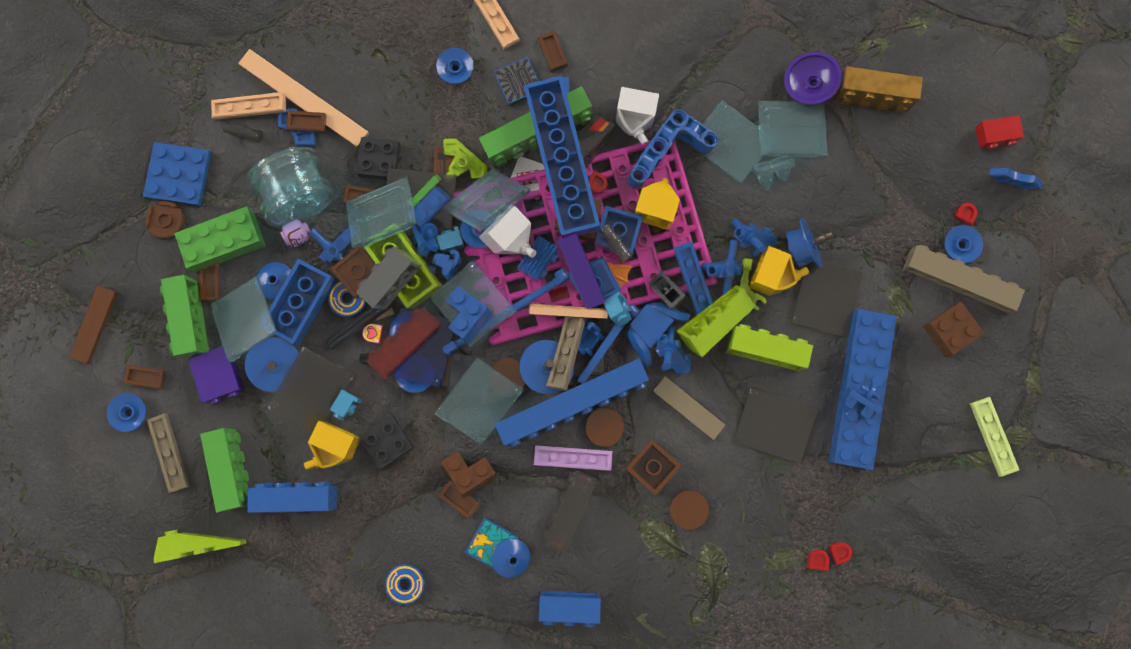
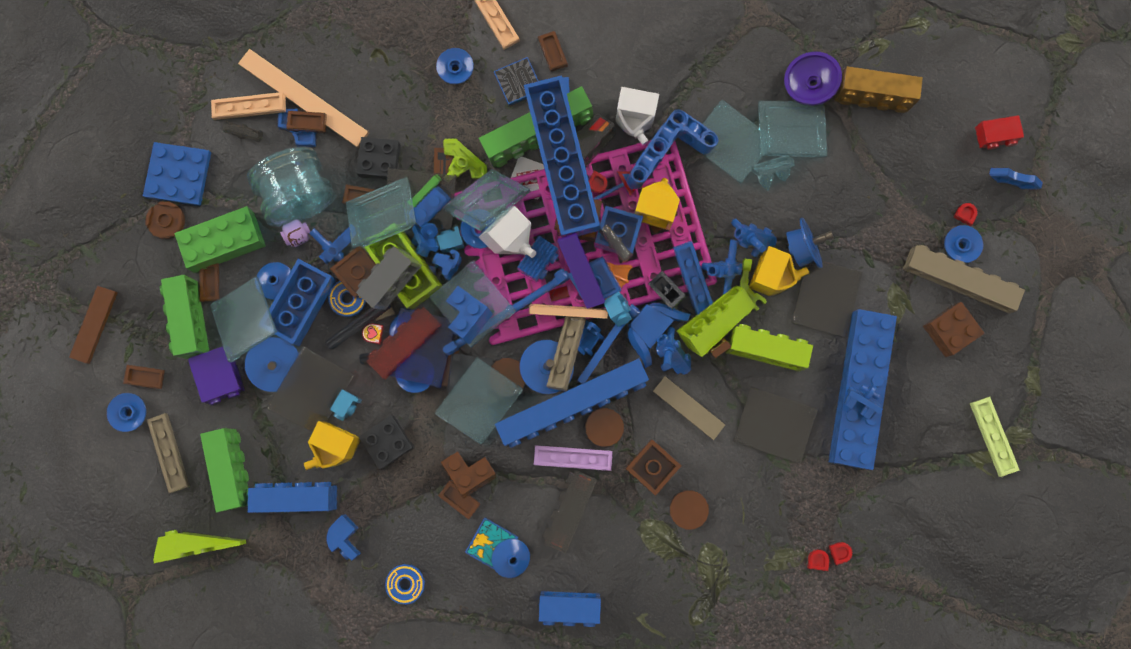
(338, 537): none -> blue brick
(623, 176): none -> piece
(719, 348): none -> reddish brown tile

